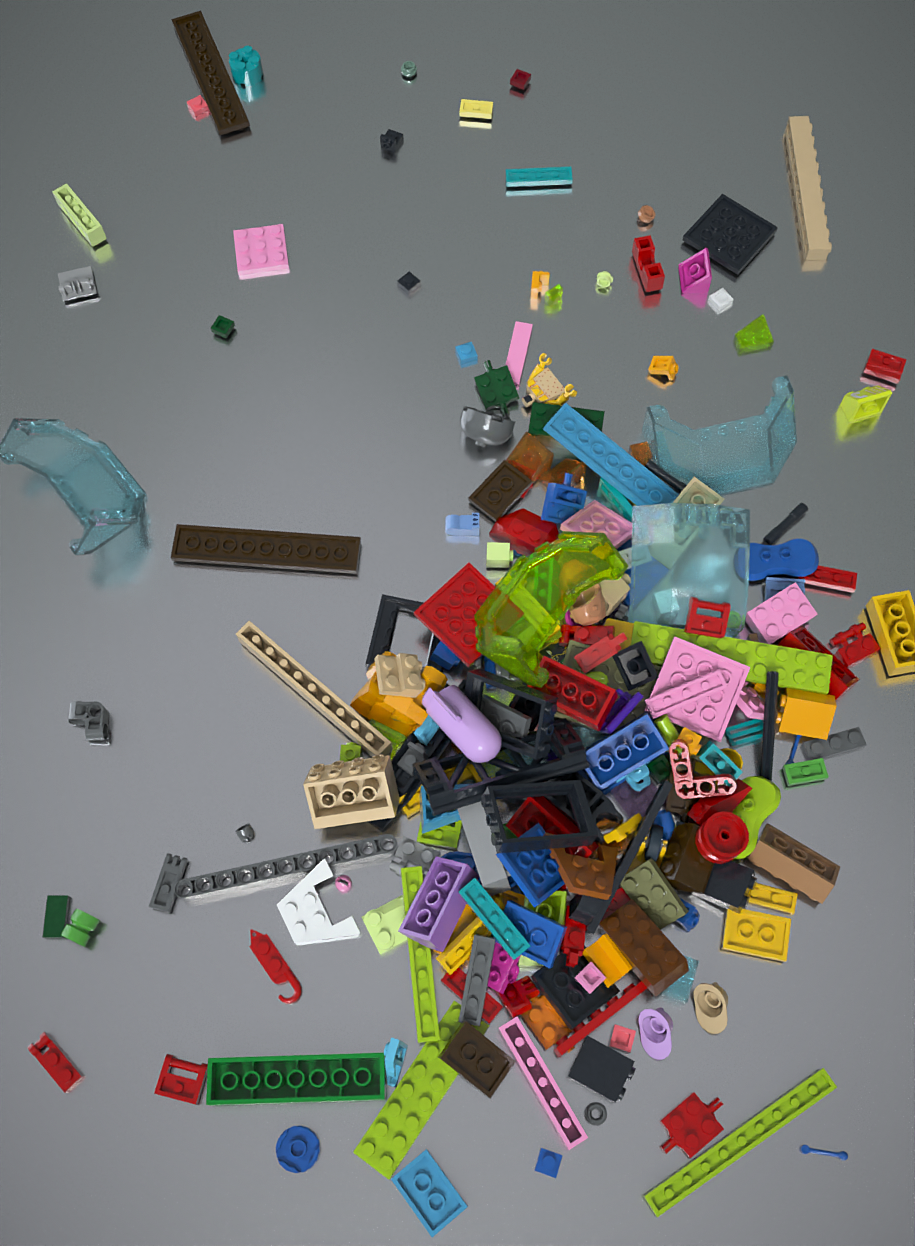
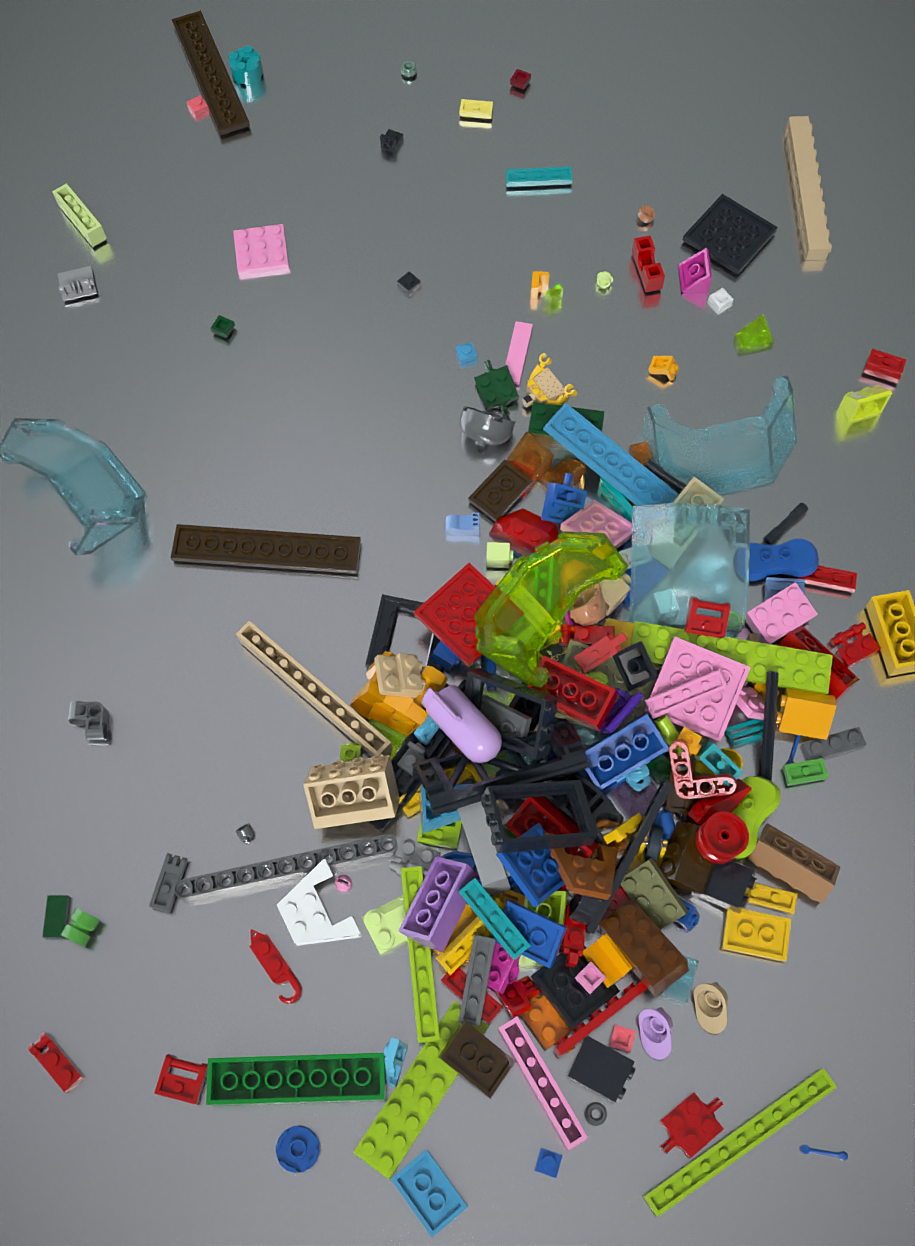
(622, 613): dark grey plate -> none

